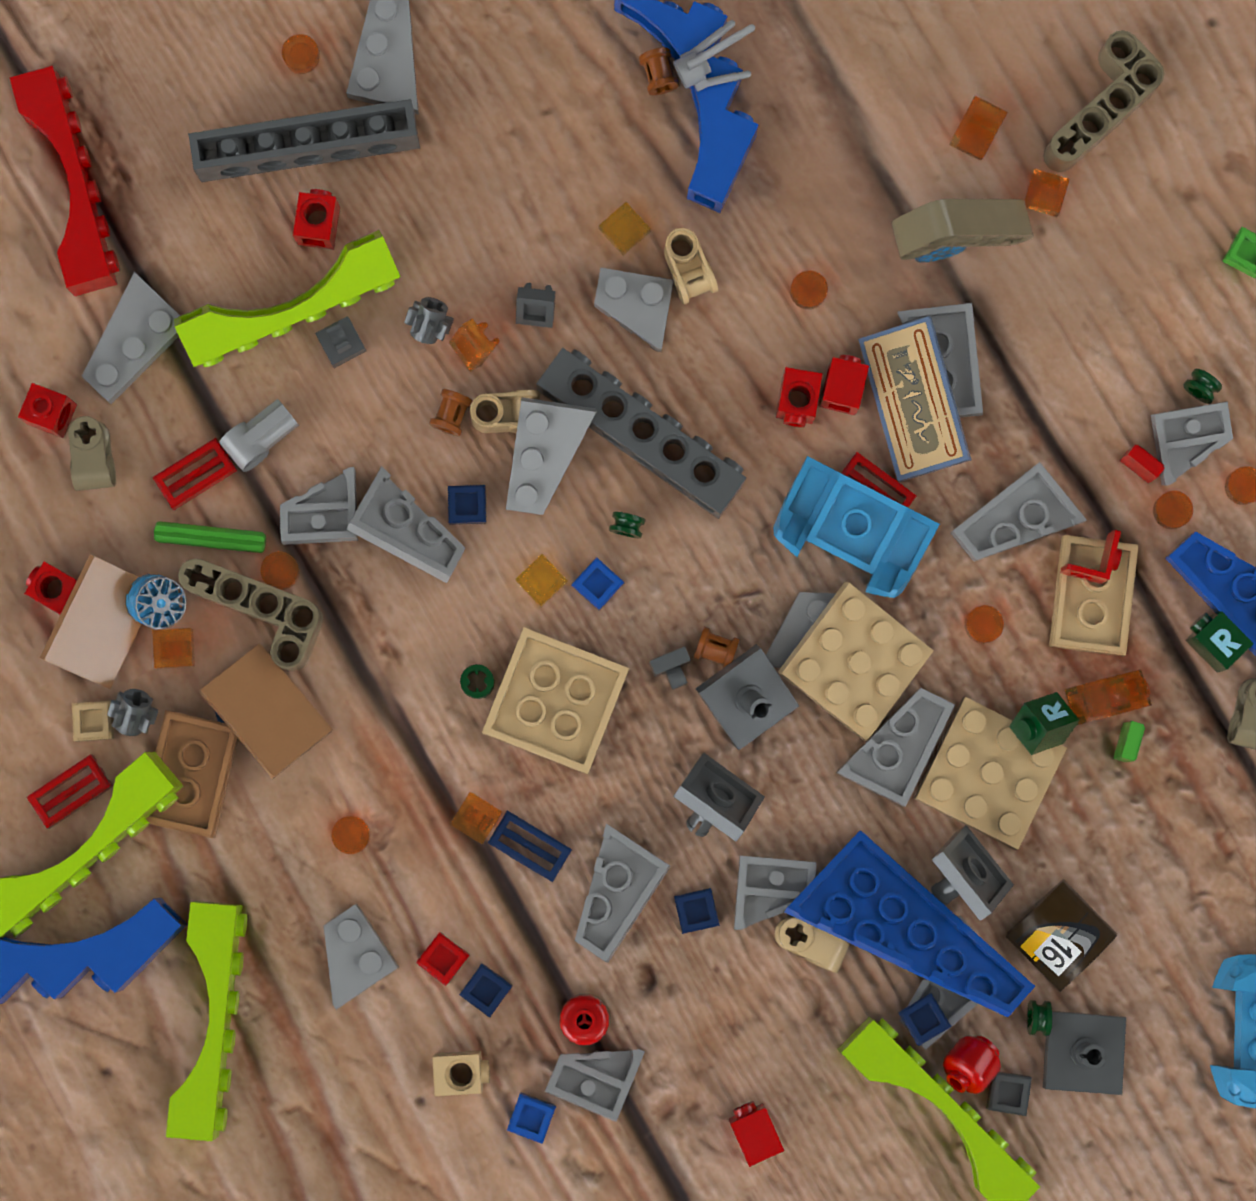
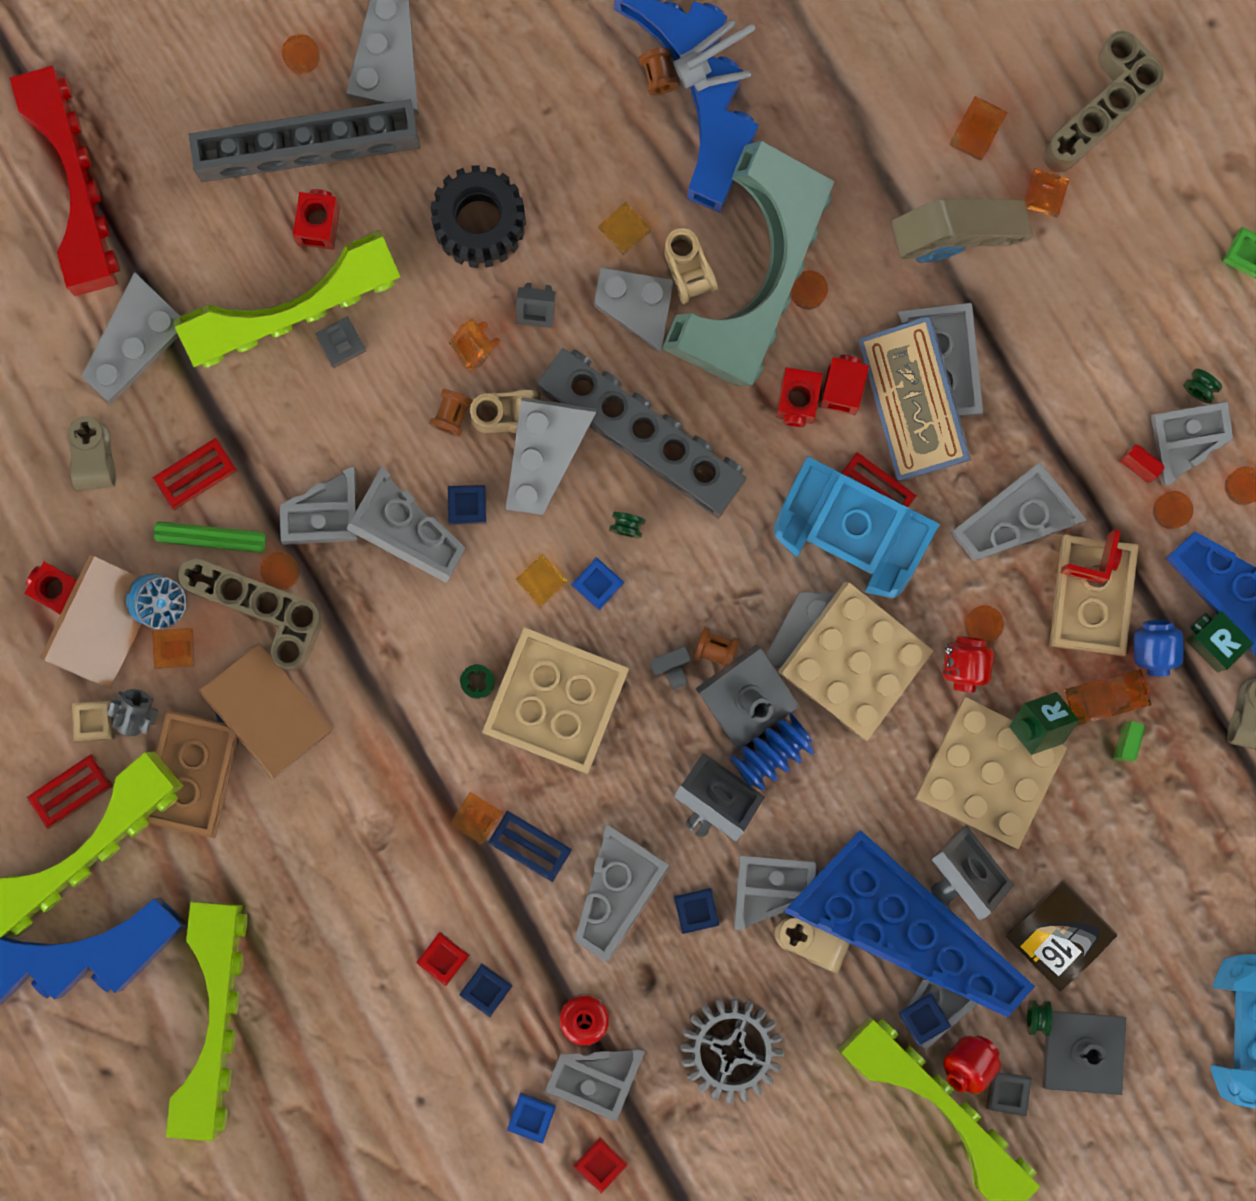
(47, 410): red brick -> none
(250, 442): light grey piece -> none
(351, 835): clear orange tile -> none
(354, 955): light grey wing -> none
(428, 320): dark grey gear -> none
(444, 1082): tan brick -> none
(471, 188): none -> black tyre
(600, 1165): none -> red tile
(701, 1038): none -> light grey gear
(755, 1133): red brick -> none
(773, 753): none -> blue piece
(792, 204): none -> sand green arch
(901, 748): light grey wing -> none
(968, 663): none -> red head
(1158, 647): none -> blue head

